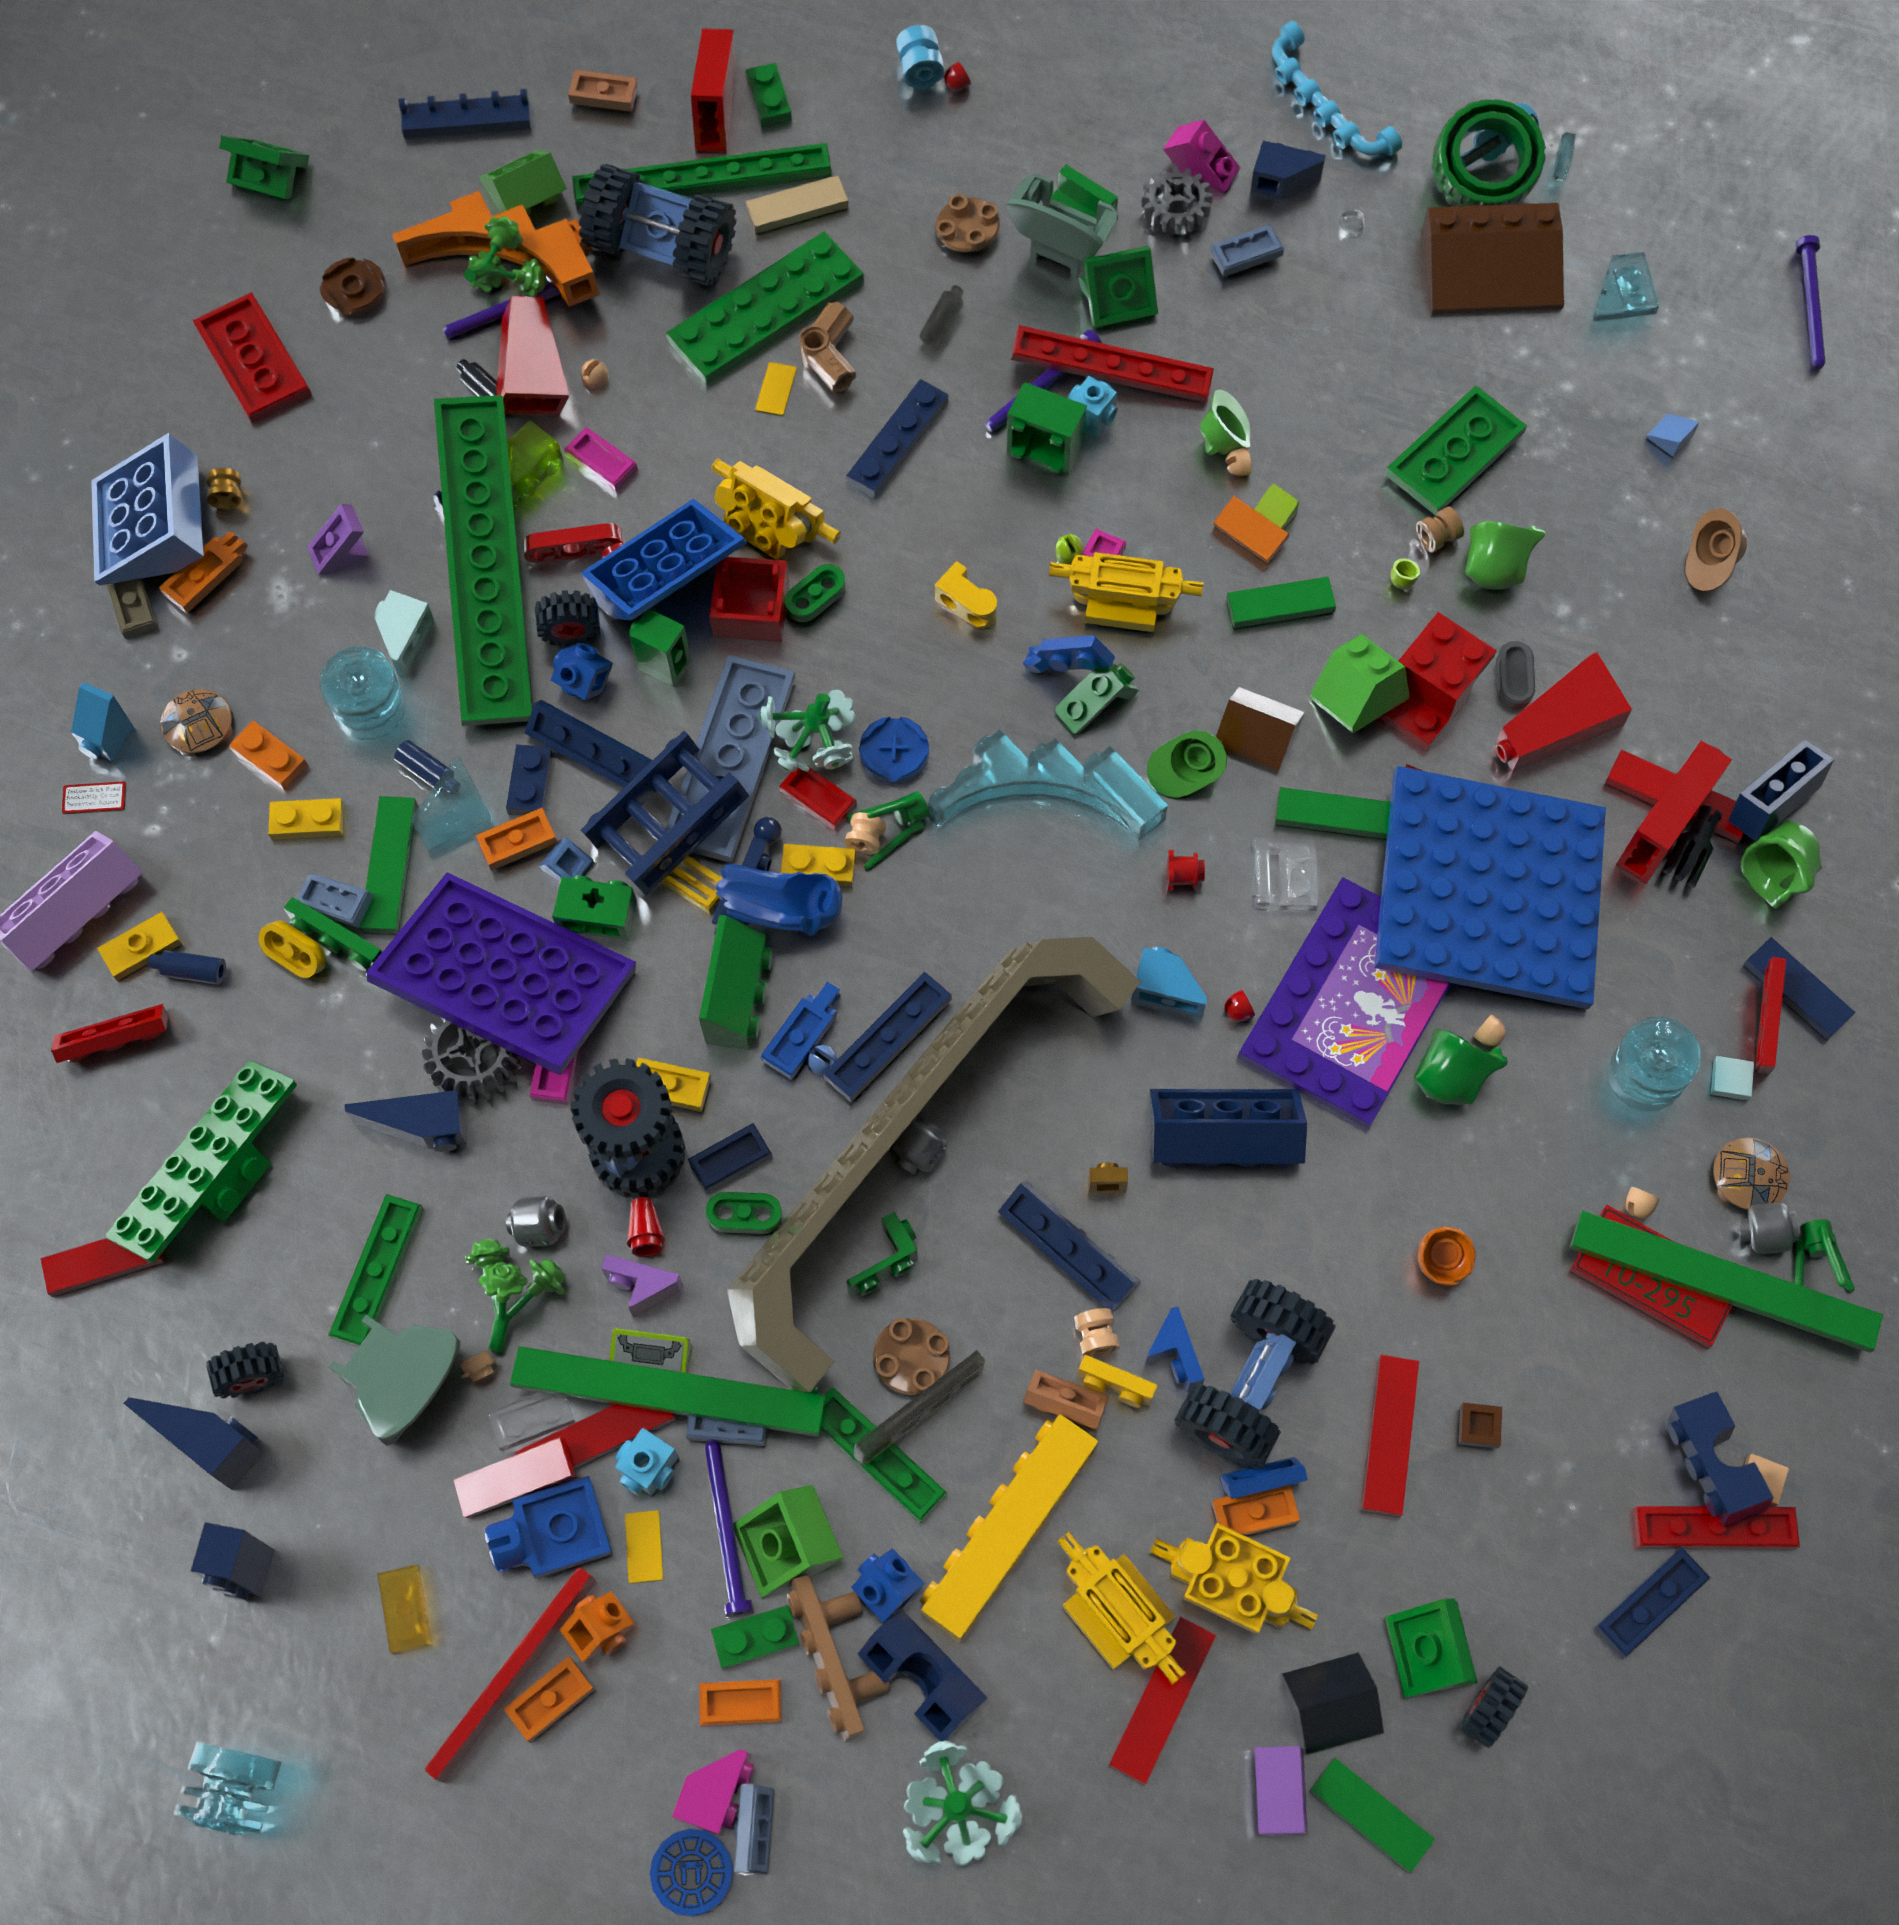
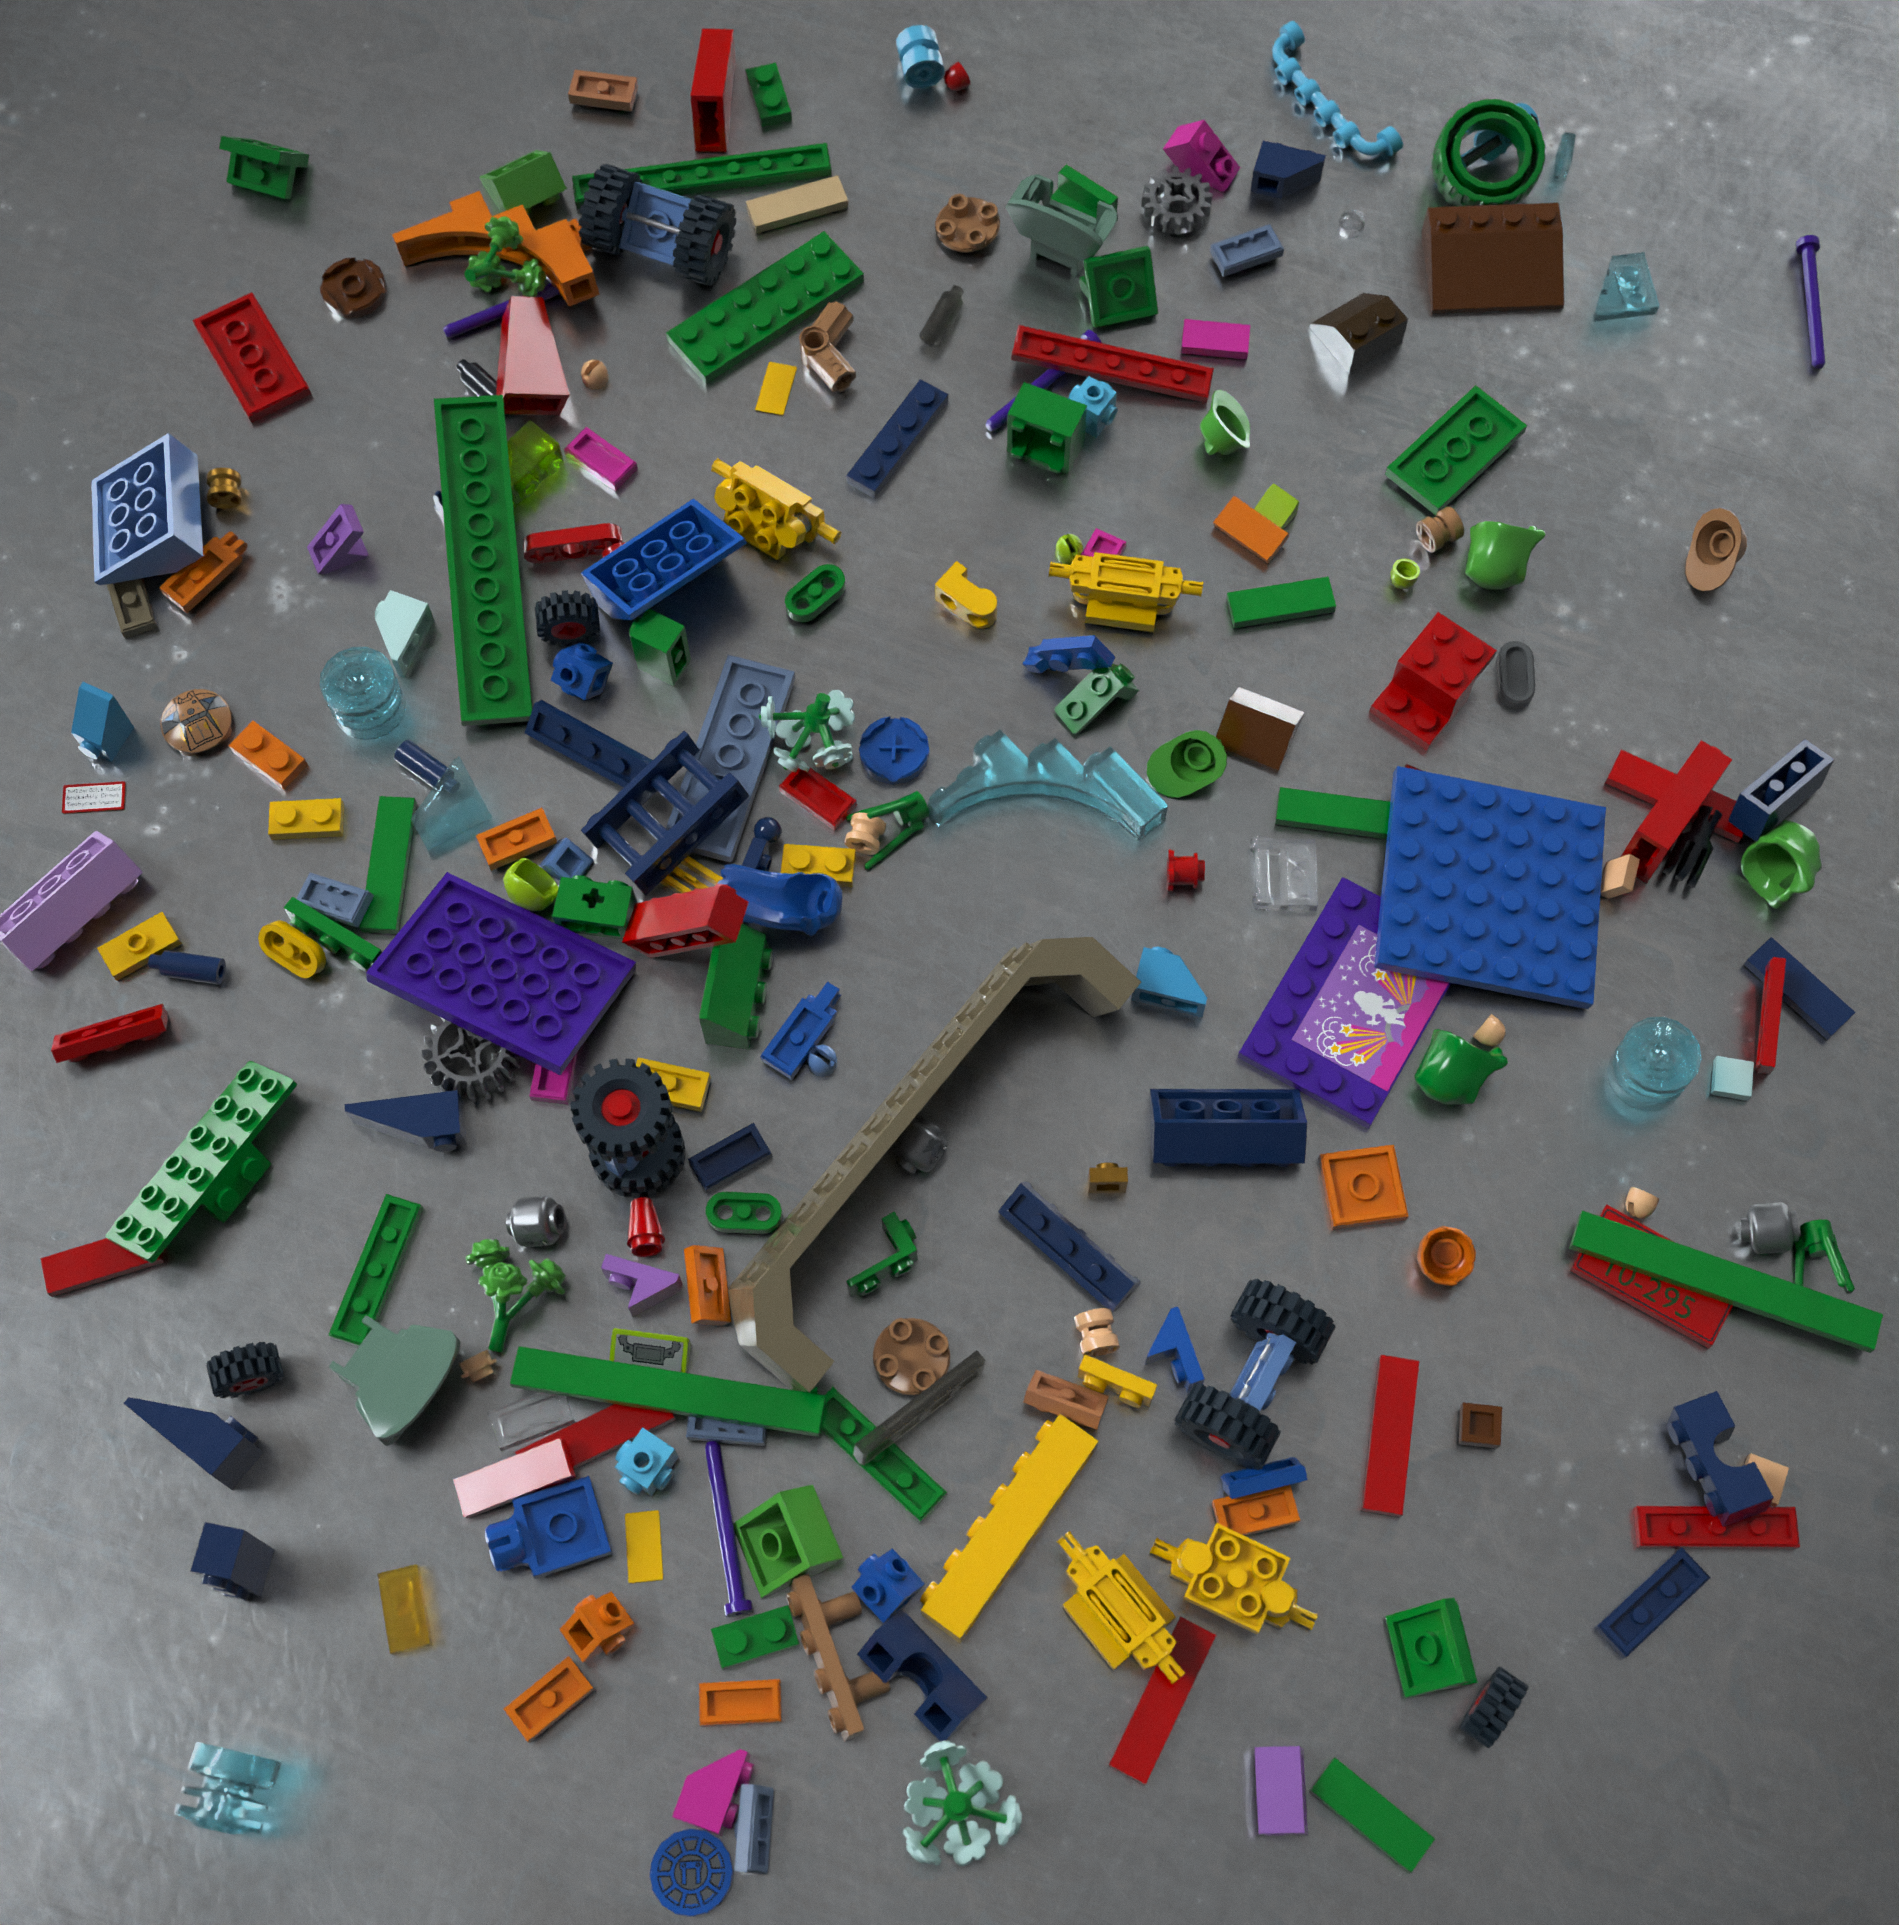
(465, 115): dark blue hinge -> none
(509, 1675): red tile -> none
(529, 779): dark blue plate -> none
(530, 885): none -> lime hair
(686, 921): none -> red brick
(707, 1285): none -> orange plate
(749, 599): red container -> none
(887, 1036): dark blue plate -> none
(1215, 339): none -> dark pink tile
(1238, 1007): red hinge -> none
(1239, 462): light nougat hinge -> none
(1334, 1703): black slope -> none
(1360, 683): bright green slope -> none
(1361, 329): none -> dark brown slope
(1363, 1187): none -> orange tile
(1564, 716): red slope -> none
(1619, 876): none -> light nougat tile
(1672, 433): medium blue slope -> none
(1750, 1173): medium nougat dish -> none

